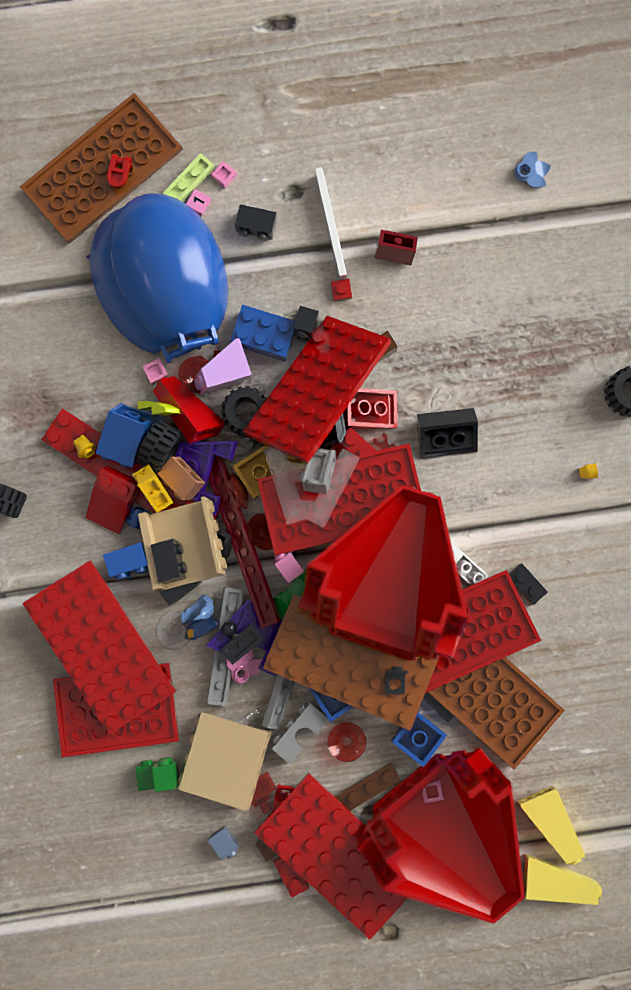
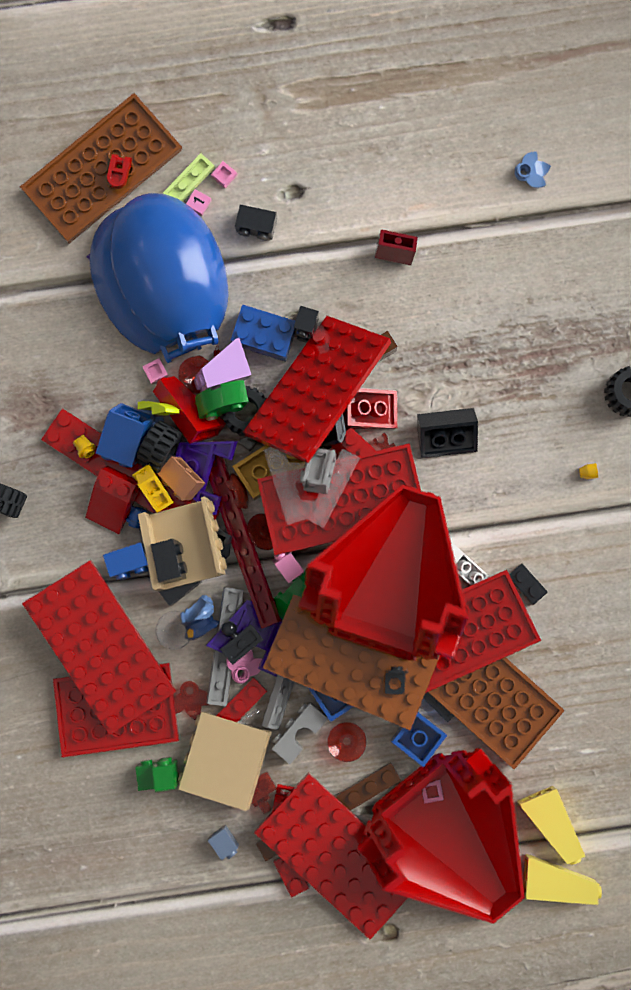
(192, 702): none -> clear red plate
(215, 402): none -> green brick
(243, 701): none -> red plate
(330, 223): white tile -> none
(341, 290): red plate -> none

